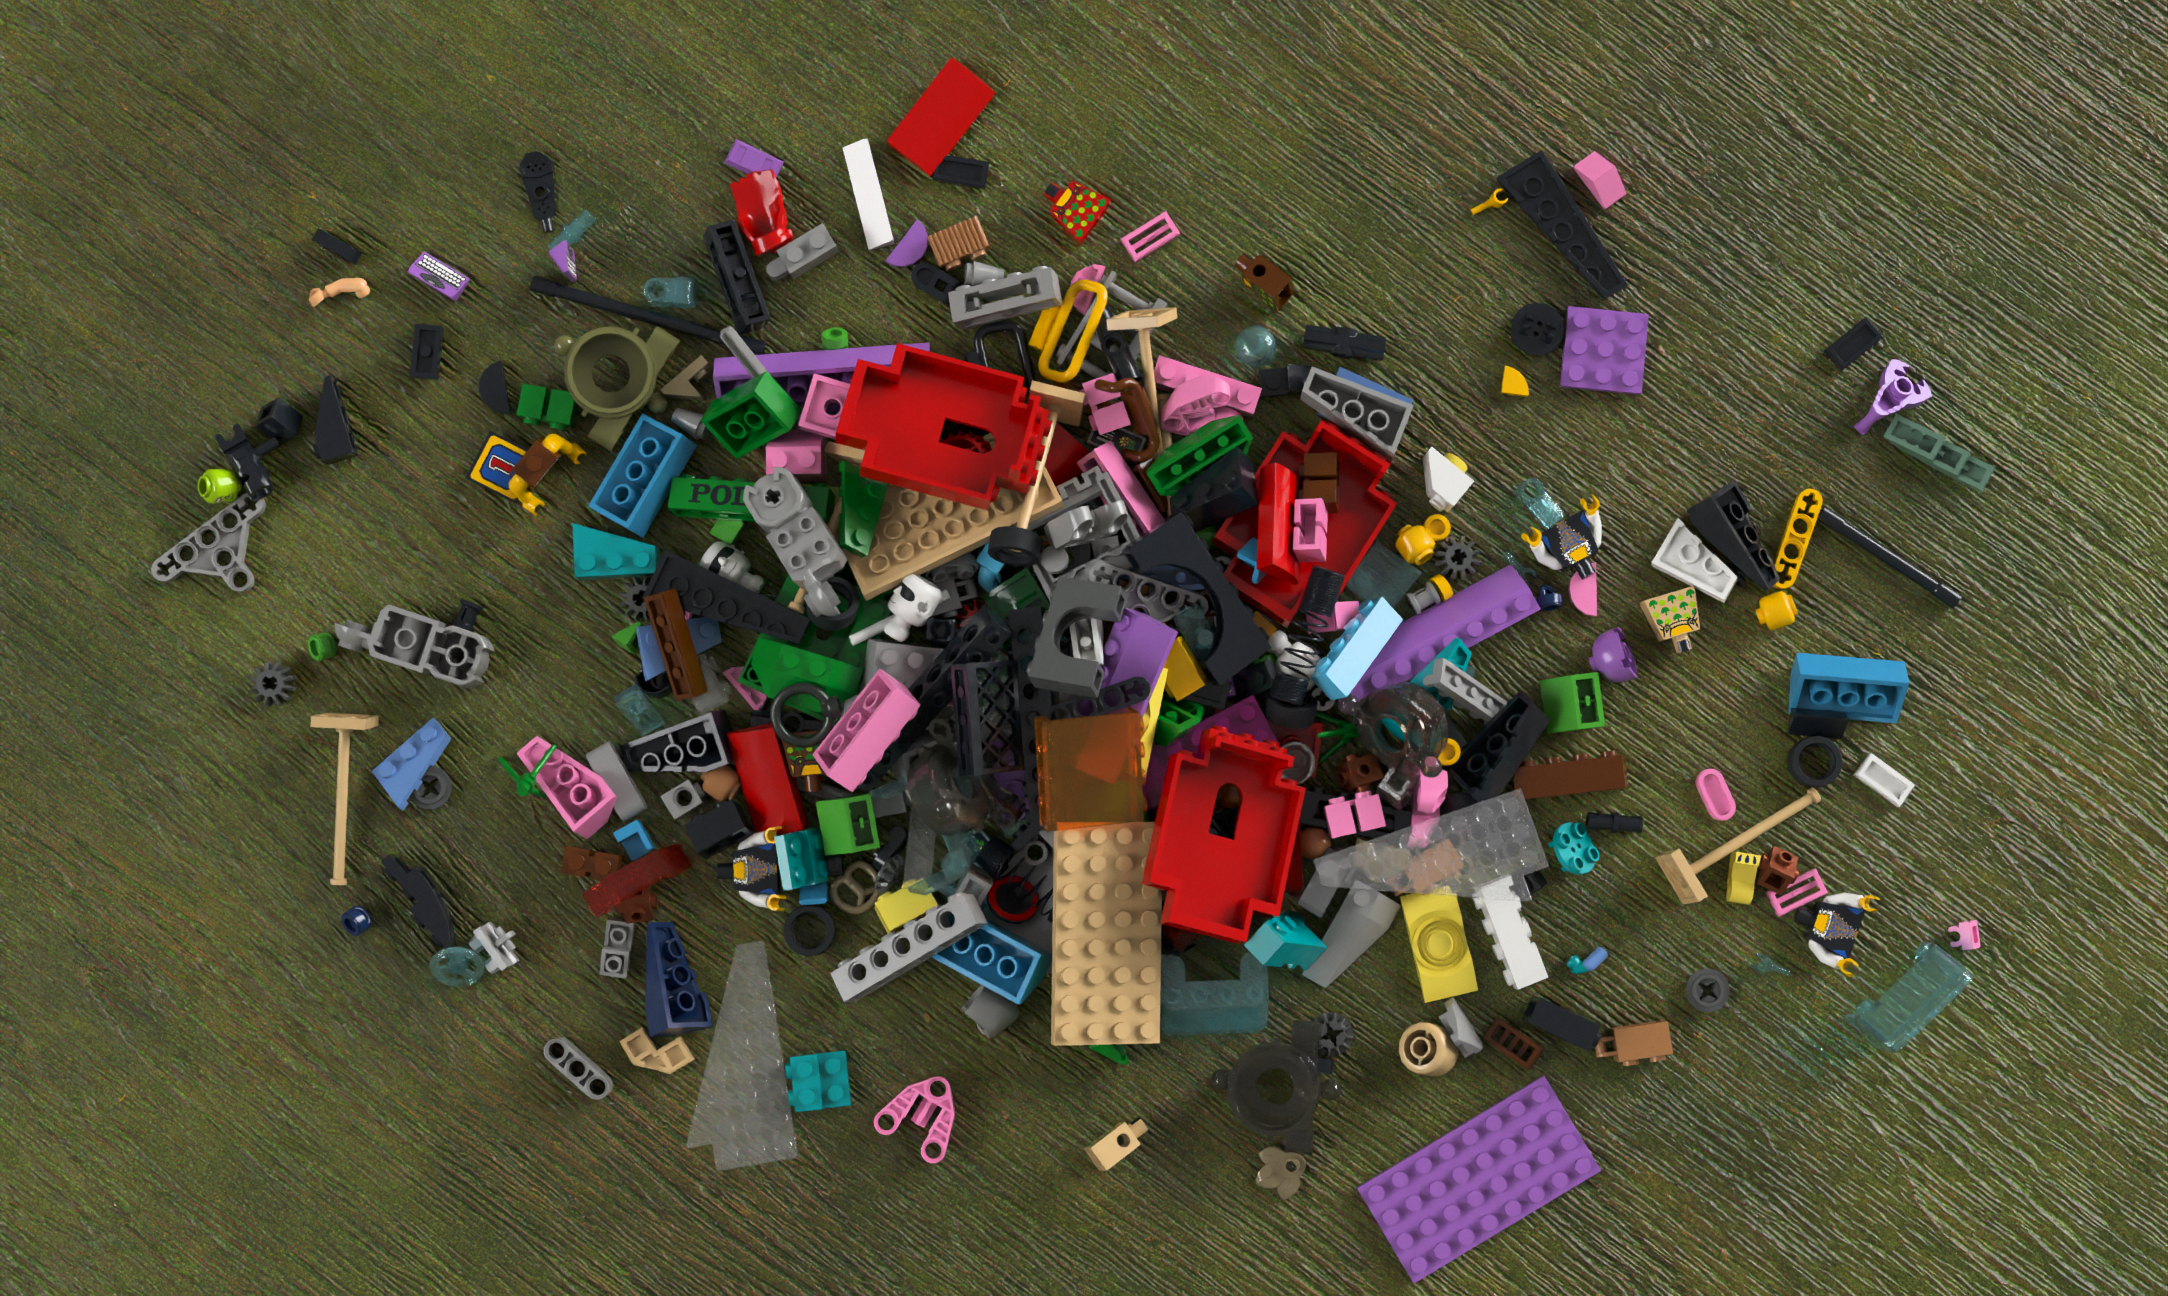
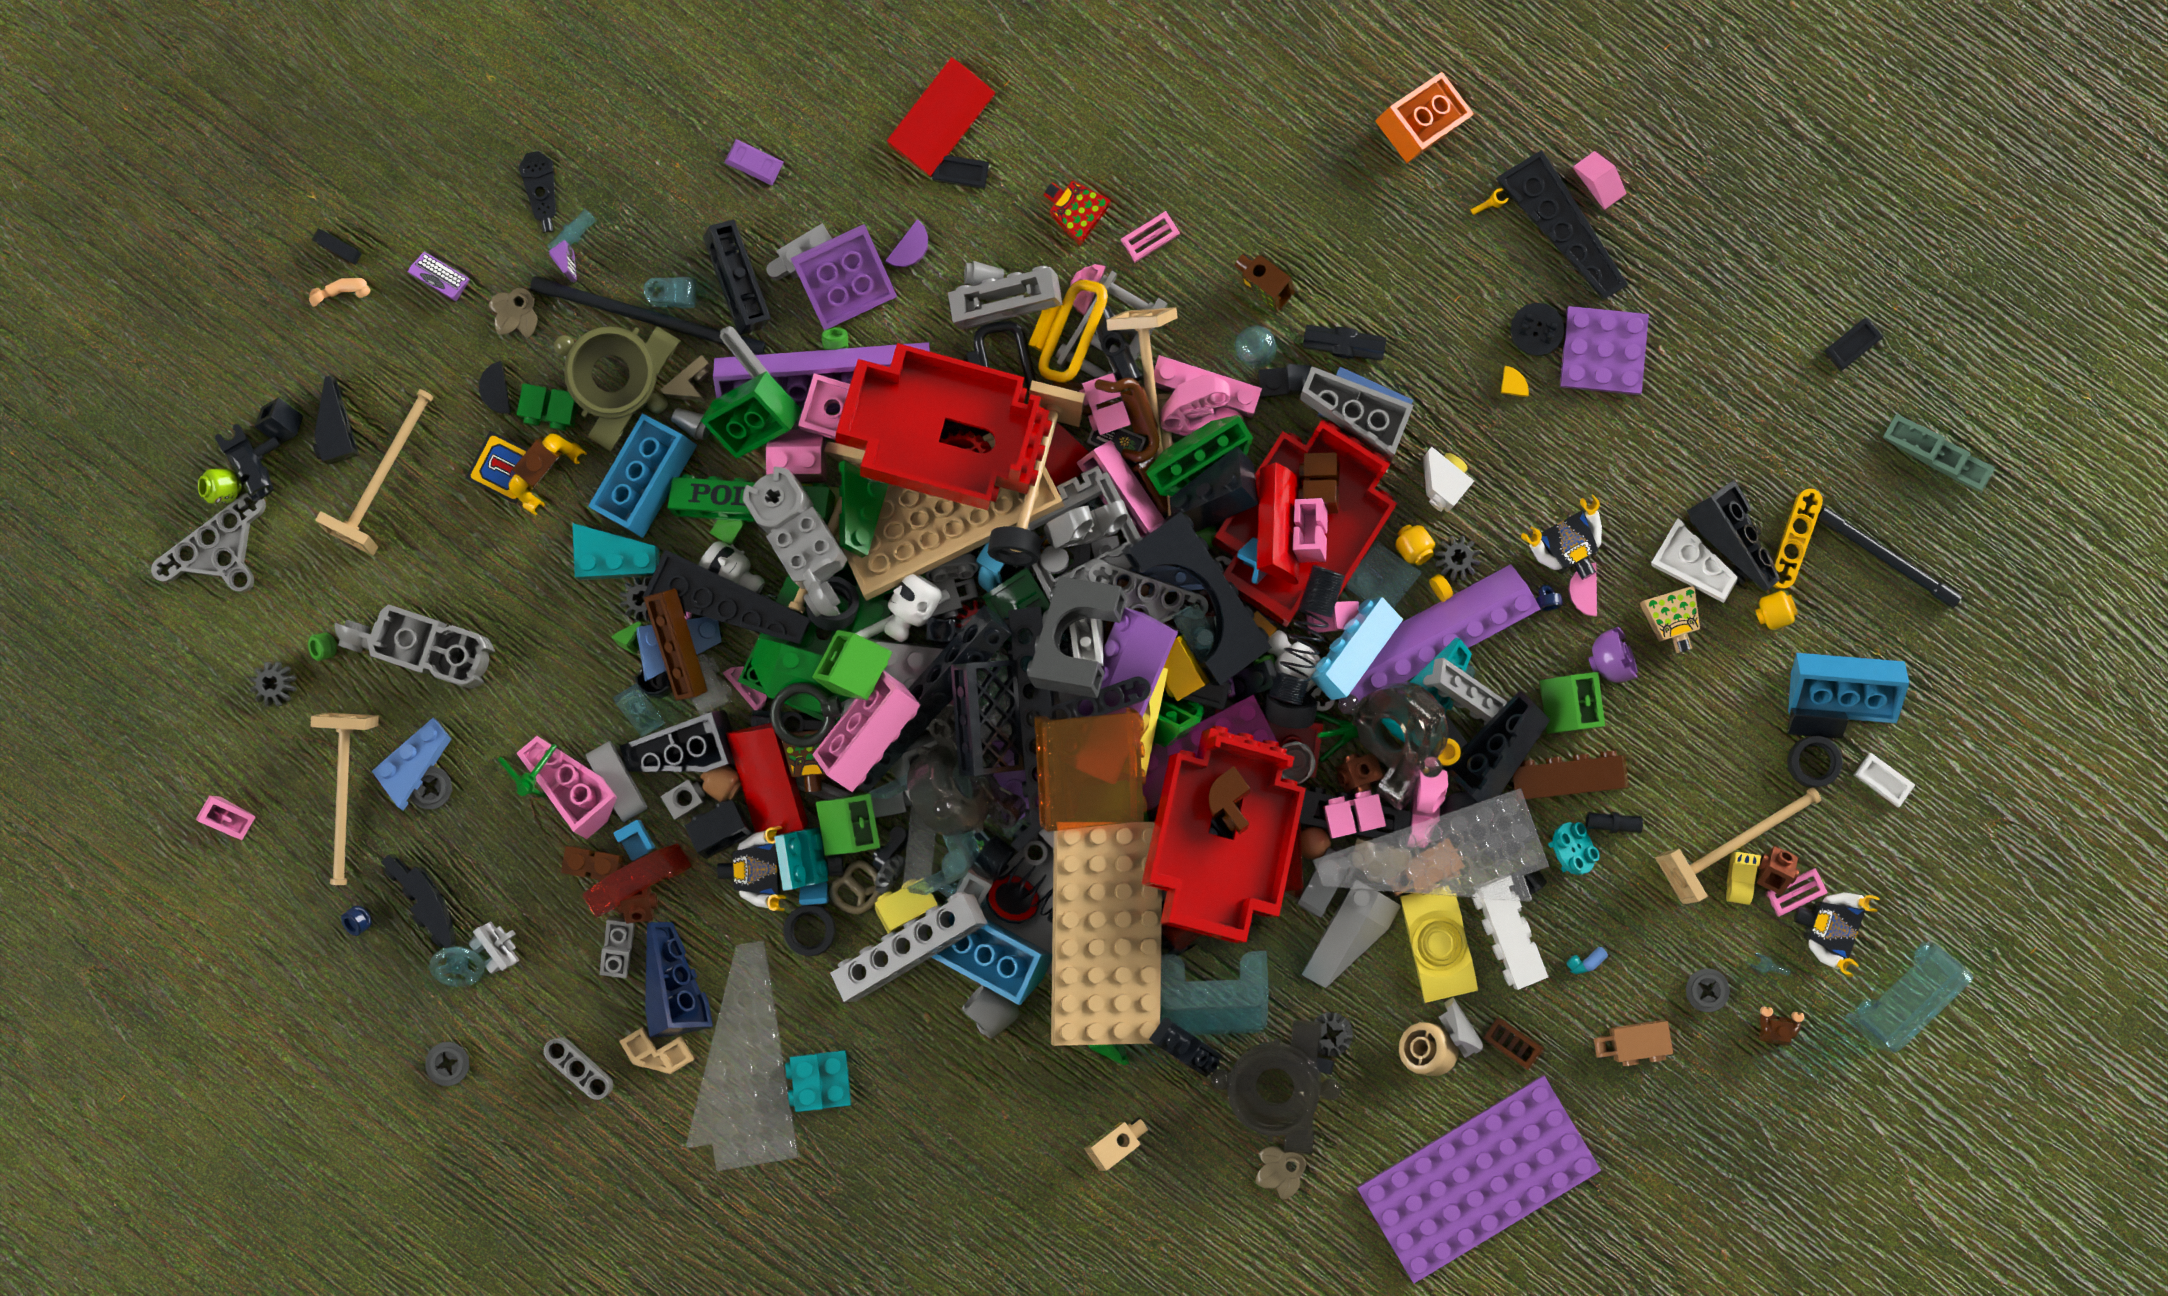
(225, 817): none -> bright pink slope
(349, 530): none -> tan tile
(426, 352): black plate -> none
(442, 1075): none -> dark grey gear
(467, 615): black bush -> none
(512, 315): none -> dark tan plate
(761, 211): red hair -> none
(844, 277): none -> medium lavender plate
(851, 665): none -> bright green slope
(868, 194): white slope -> none
(902, 1103): bright pink connector -> none
(925, 278): black plate -> none
(958, 244): medium nougat brick -> none
(1186, 1047): none -> black slope
(1223, 796): none -> reddish brown brick
(1286, 941): teal wedge -> none
(1423, 598): light grey bush -> none
(1424, 117): none -> orange slope
(1437, 527): yellow tile -> none
(1519, 567): clear light blue hand -> none
(1541, 505): clear light blue piece -> none
(1562, 1023): black window -> none
(1715, 794): bright pink tile -> none
(1781, 1029): none -> reddish brown piece
(1894, 394): medium lavender animal -> none
(1968, 933): bright pink tile -> none

